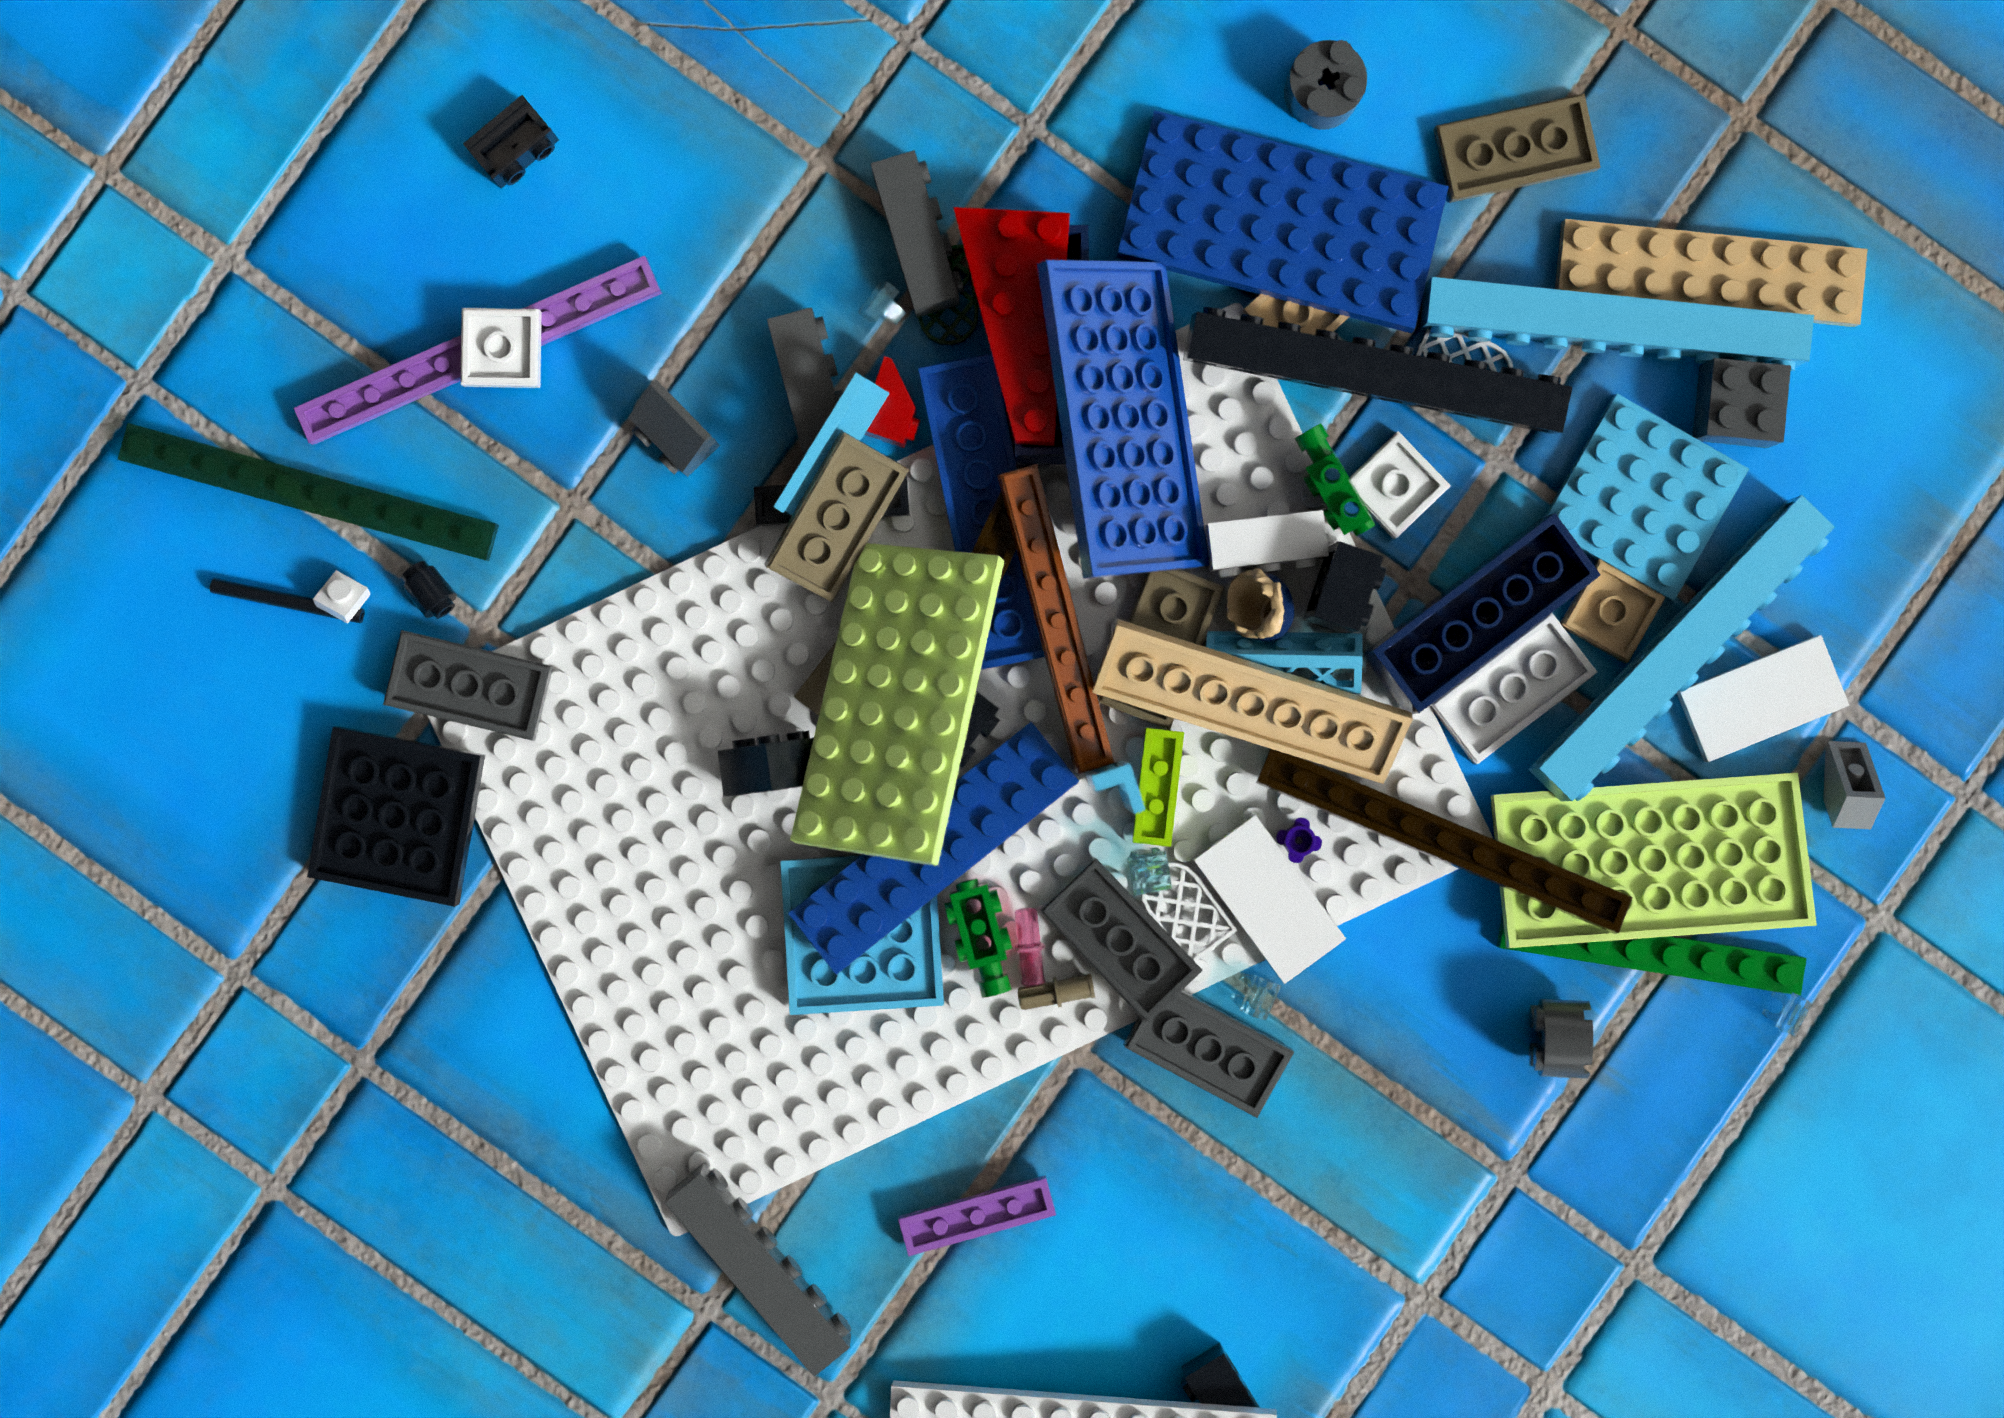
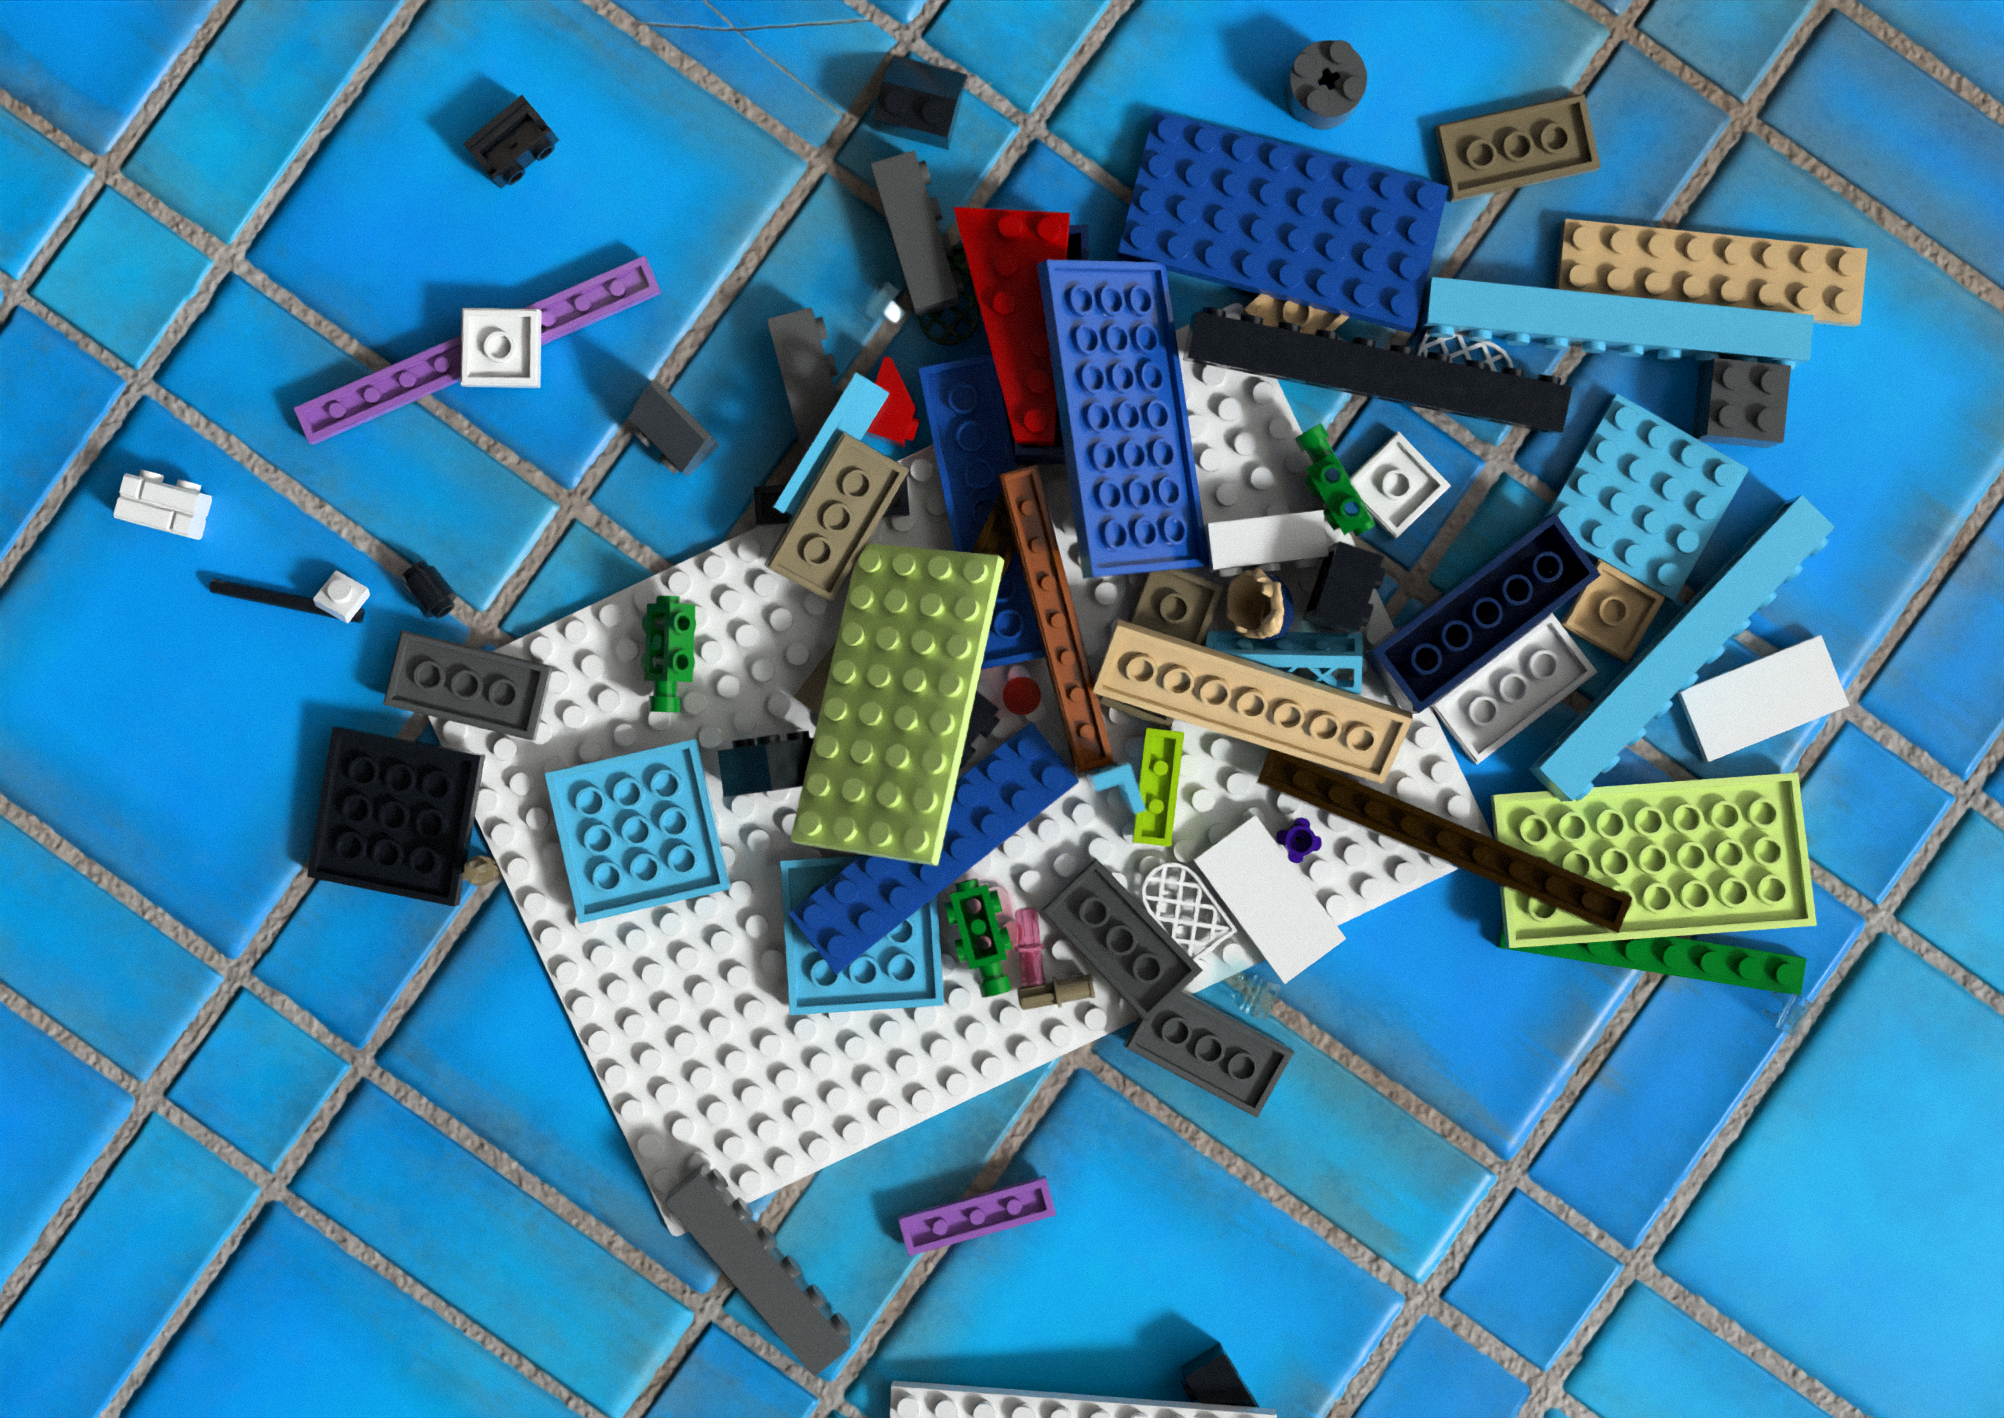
(163, 506): none -> white brick
(308, 492): clear green plate -> none
(480, 870): none -> dark tan axle
(637, 831): none -> medium azure plate
(672, 647): none -> green brick
(919, 102): none -> black slope
(1021, 695): none -> clear red plate
(1149, 872): clear light blue tile -> none
(1562, 1038): dark grey brick -> none
(1851, 786): light grey slope -> none

